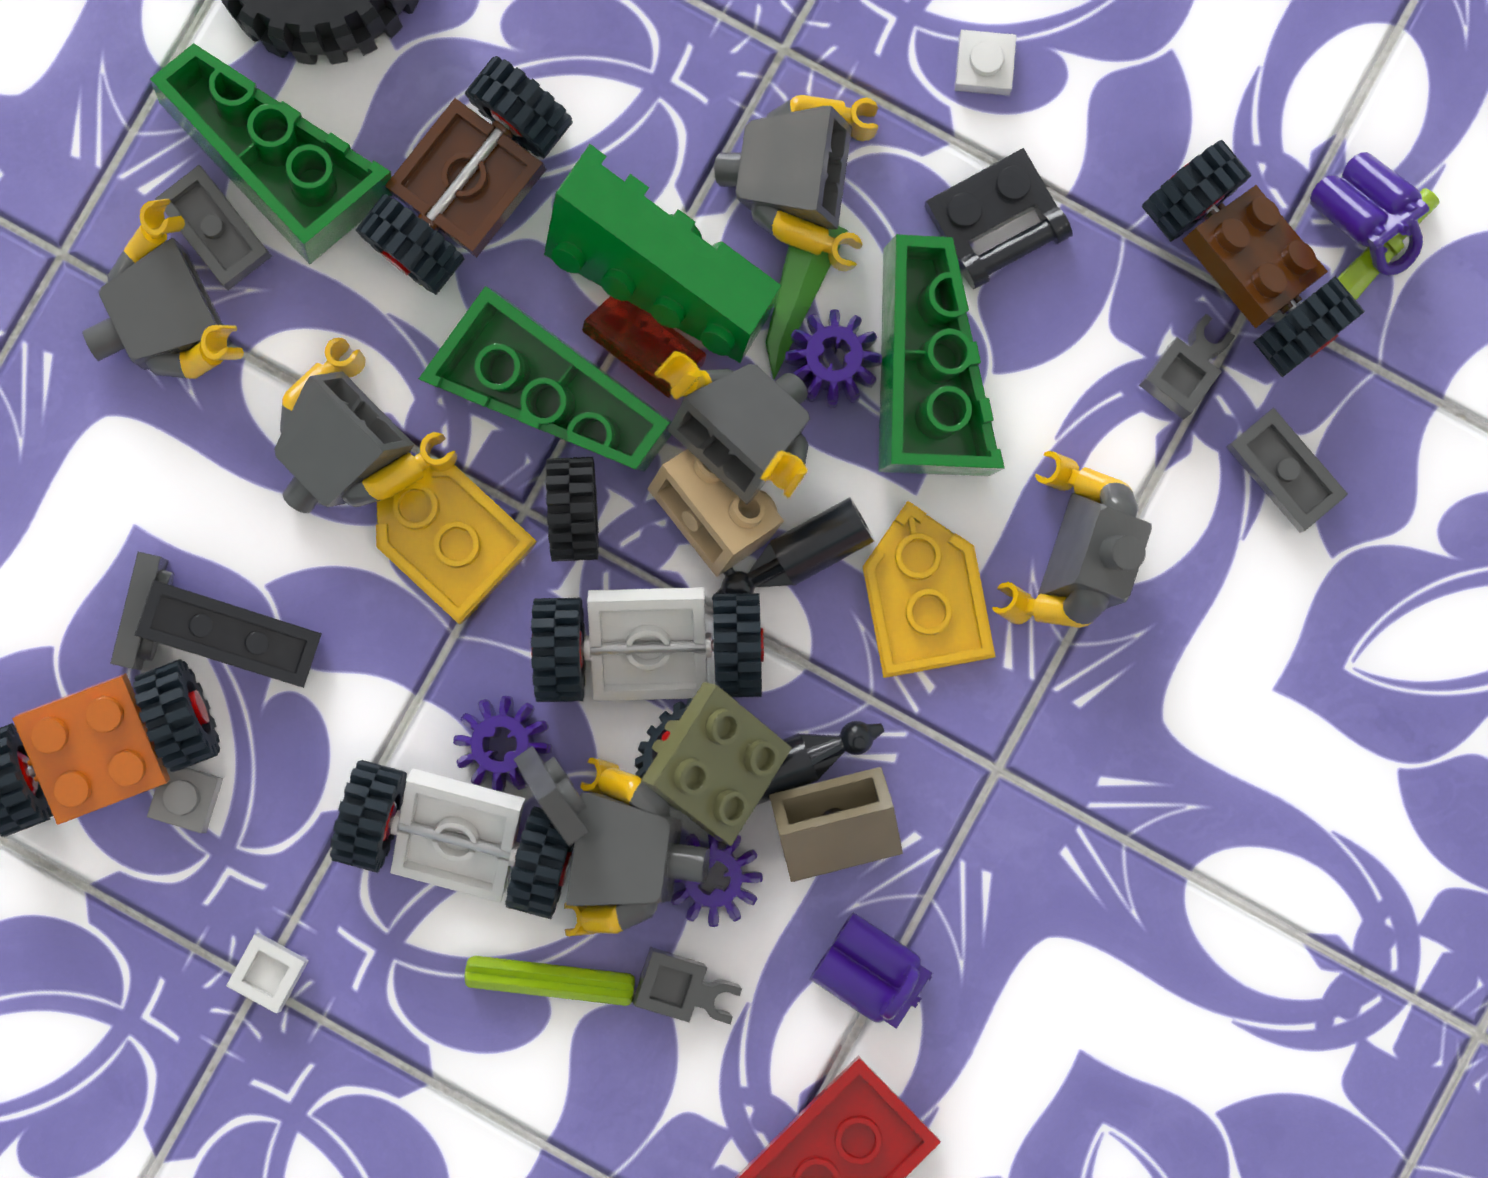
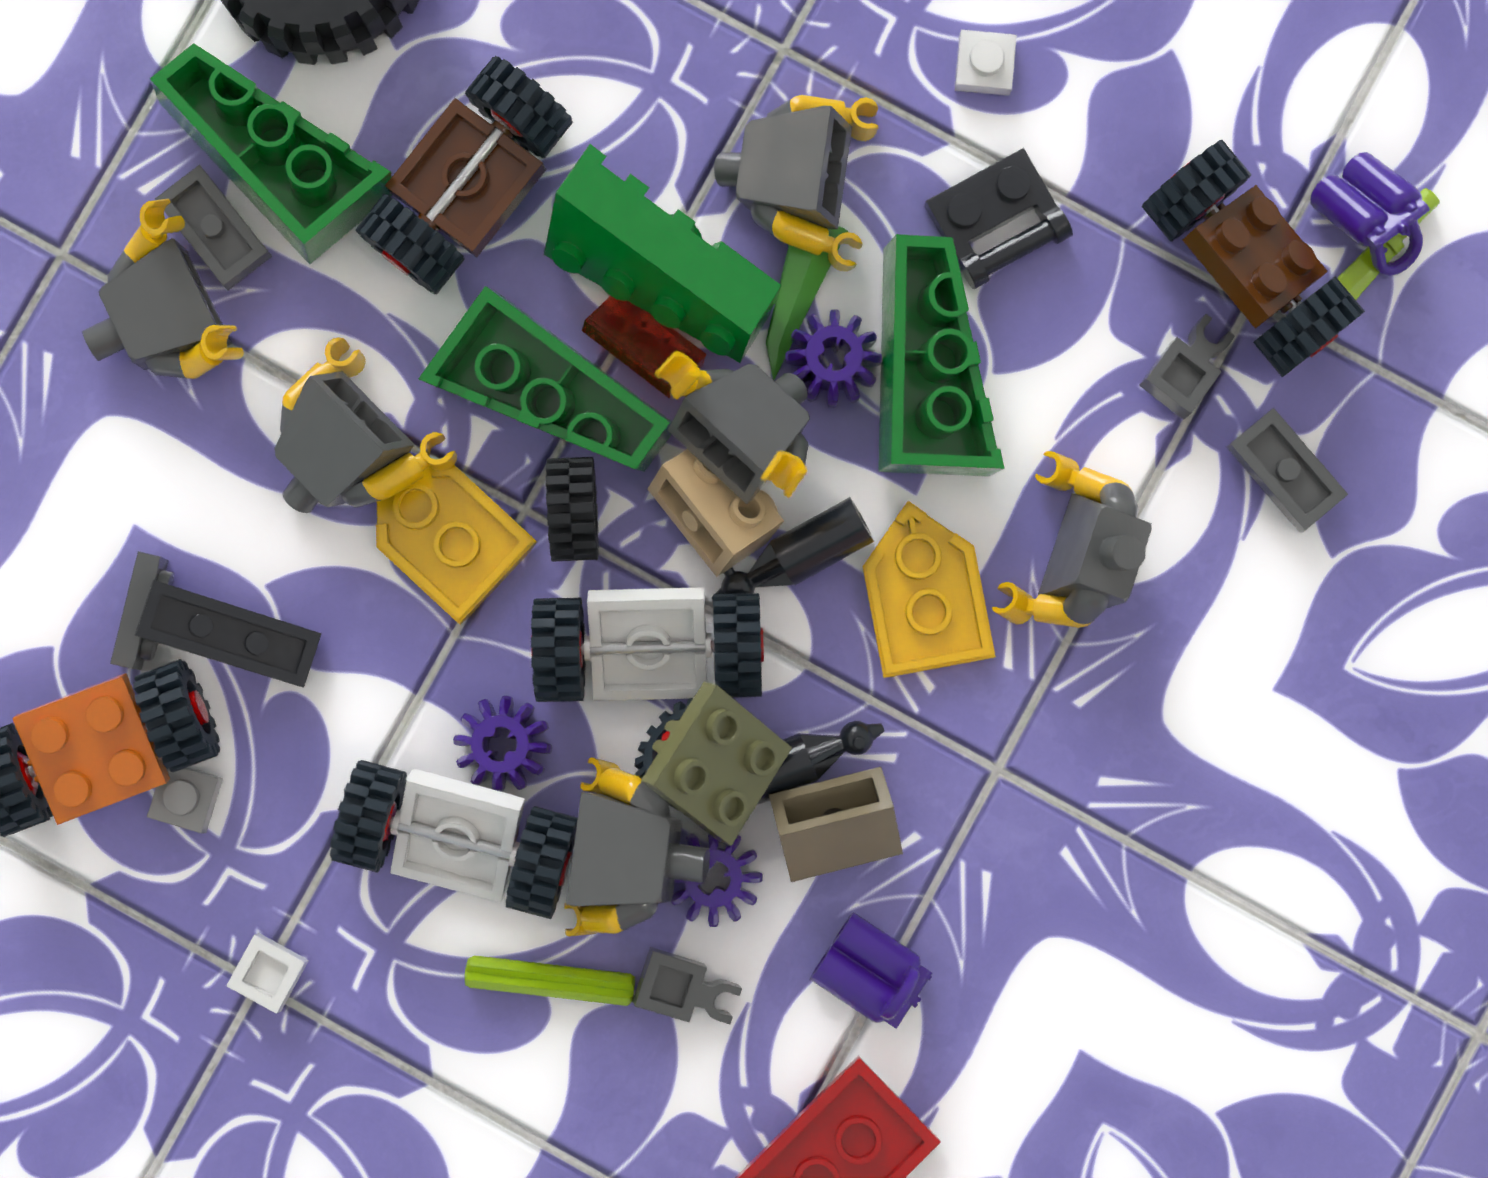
(553, 793): dark grey plate -> none

